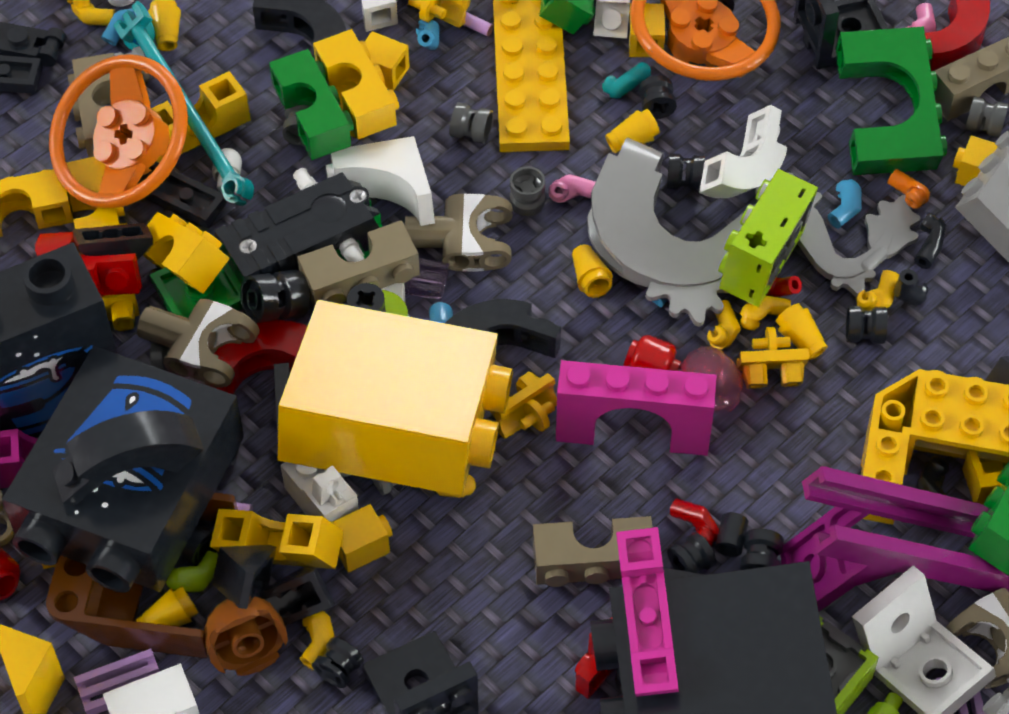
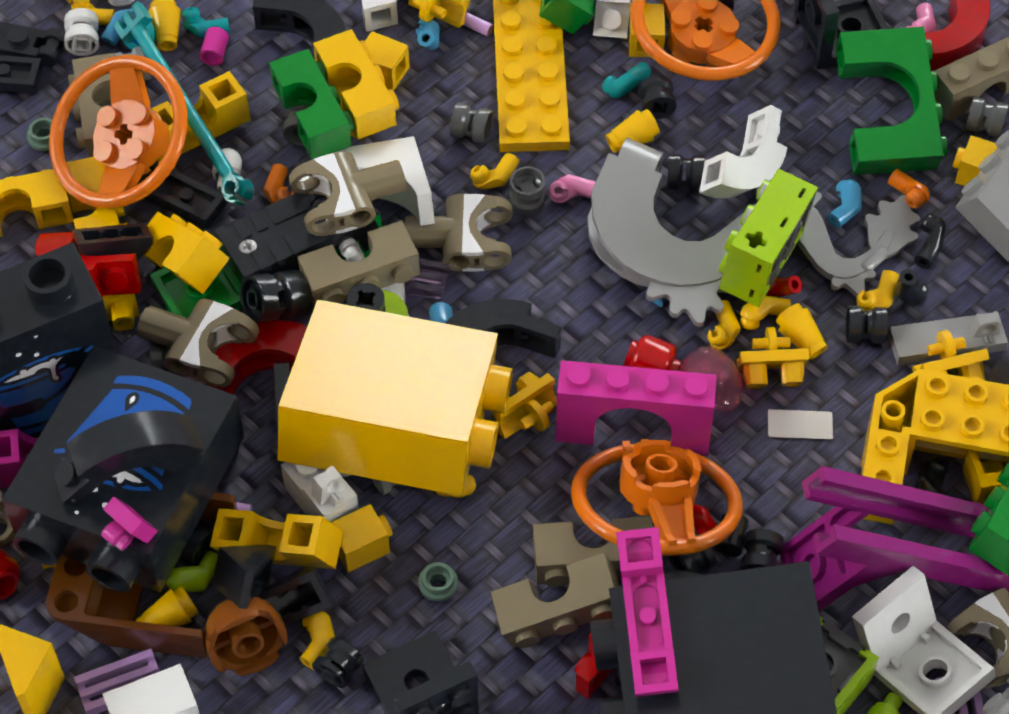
(39, 134): none -> sand green plate
(81, 32): none -> white wheel
(126, 525): none -> dark pink tile
(199, 25): none -> teal arm
(214, 46): none -> dark pink hinge
(274, 184): none -> orange arm
(347, 191): none -> dark tan connector
(435, 572): none -> sand green plate
(497, 177): none -> yellow arm
(527, 618): none -> dark tan arch
(591, 272): yellow cone -> none
(661, 484): none -> orange piece
(800, 424): none -> white sticker
(967, 364): none -> yellow hips
(979, 331): none -> light grey hinge

